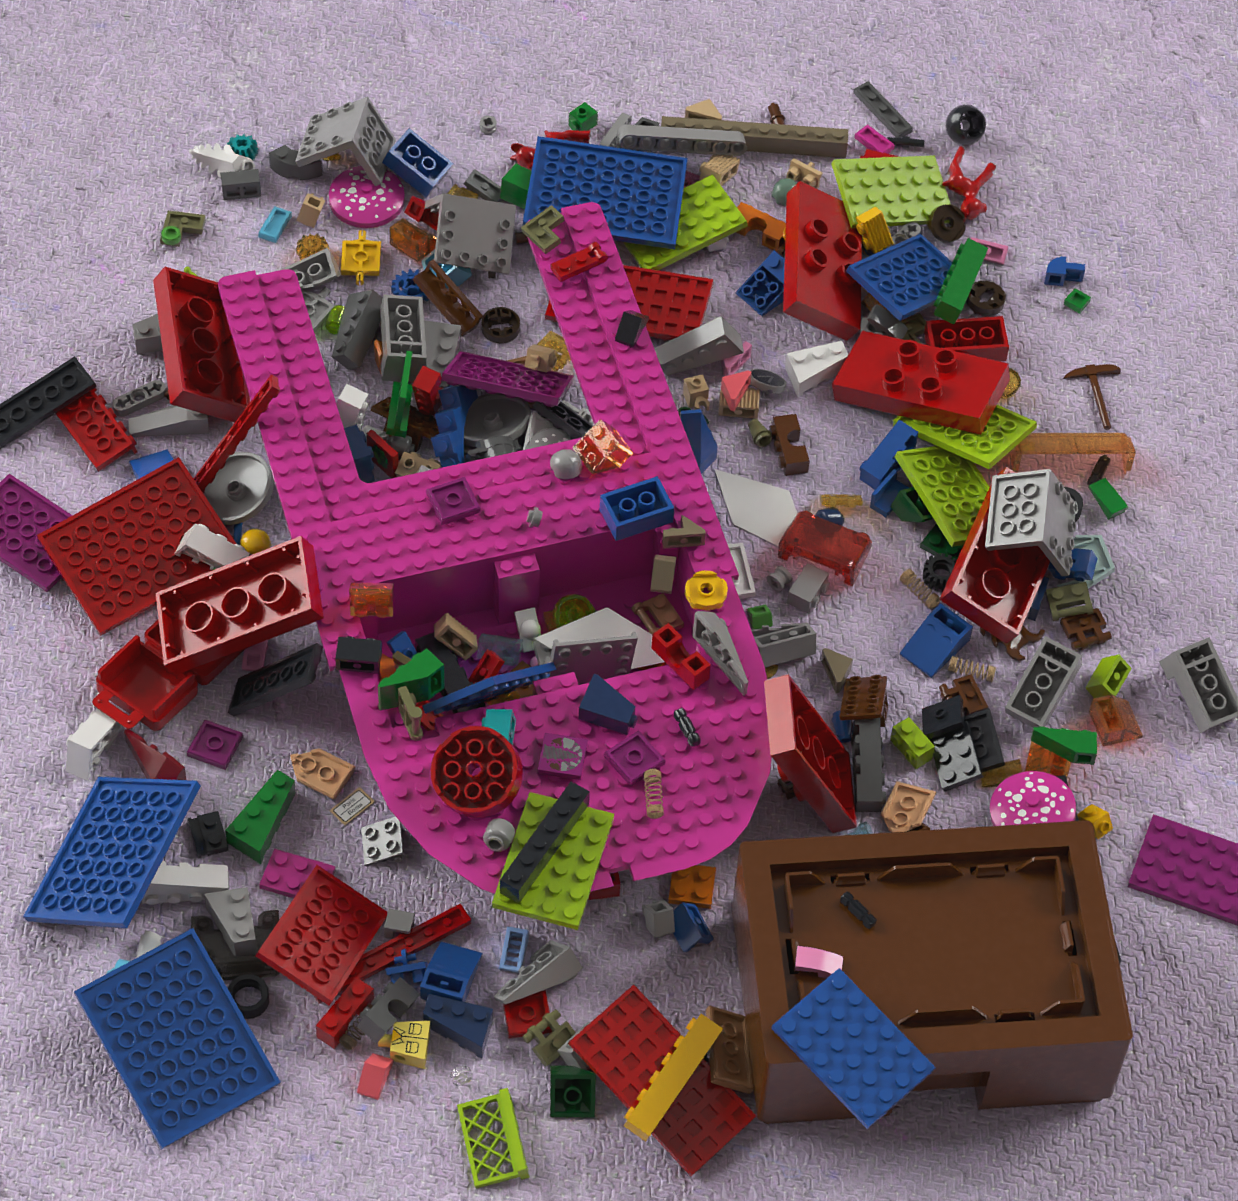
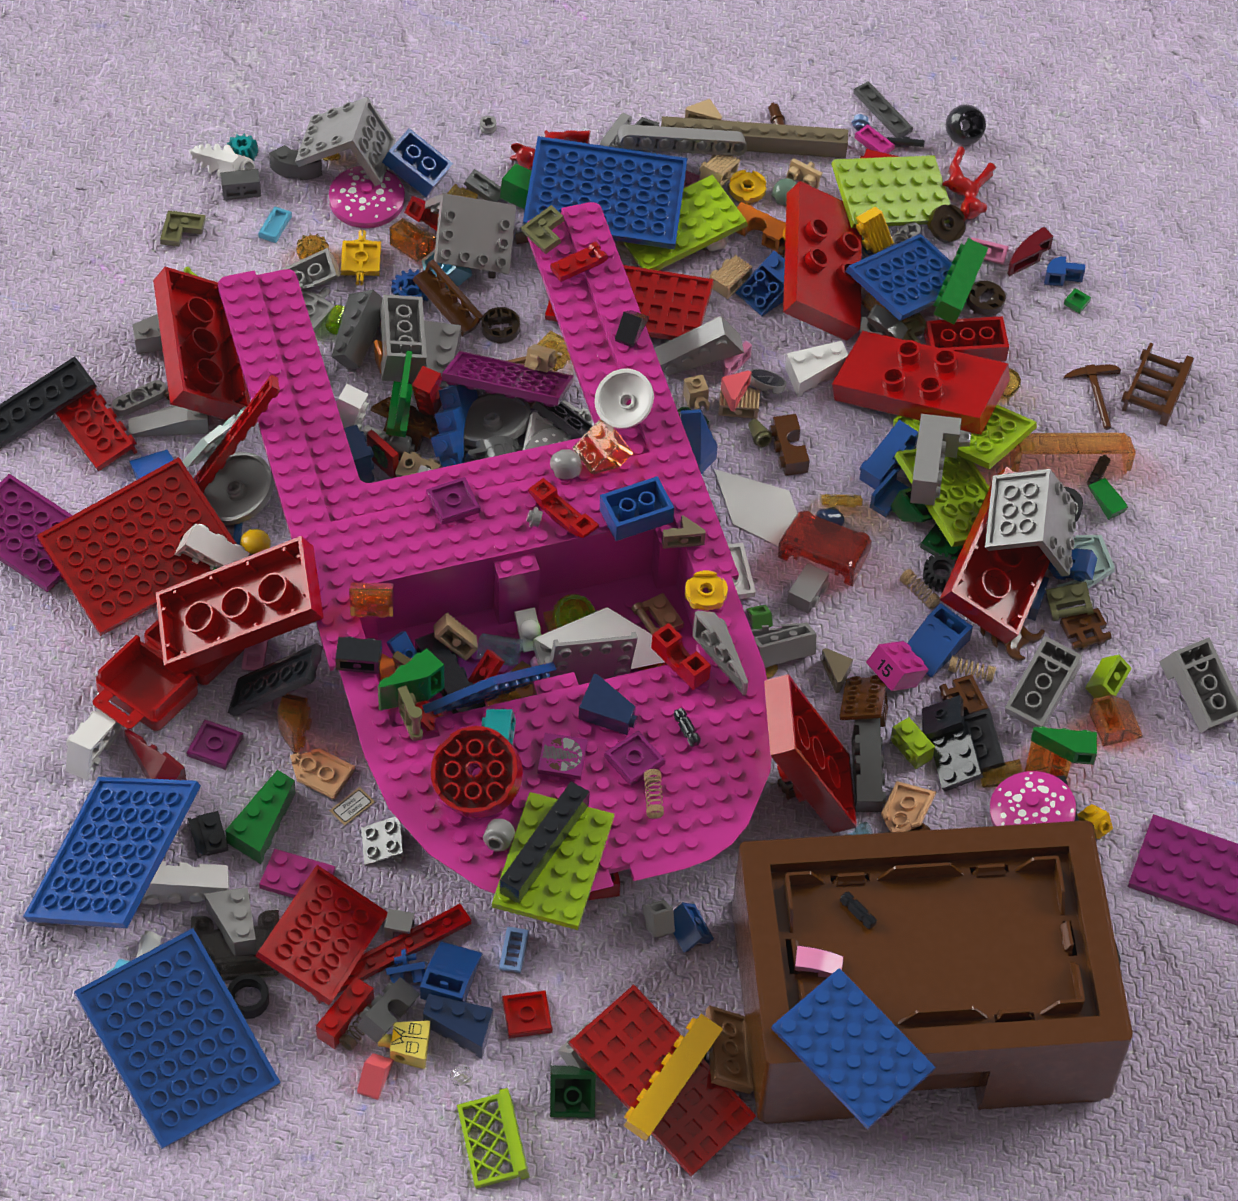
(171, 235): bright green tile -> none
(209, 442): none -> light aqua wing
(294, 720): none -> clear orange slope
(310, 210): tan brick -> none
(547, 1046): olive plate -> none
(549, 967): light grey wedge -> none
(560, 511): none -> red slope
(583, 118): green brick -> none
(616, 391): none -> white dish
(663, 574): dark tan slope -> none
(693, 886): orange plate -> none
(731, 276): none -> tan brick
(747, 195): none -> yellow plate
(779, 578): light grey wheel -> none
(842, 727): blue cone -> none
(860, 121): none -> medium blue plate
(897, 665): none -> dark pink brick
(937, 439): none -> light grey hinge
(1030, 250): none -> dark red slope
(1171, 397): none -> reddish brown fence

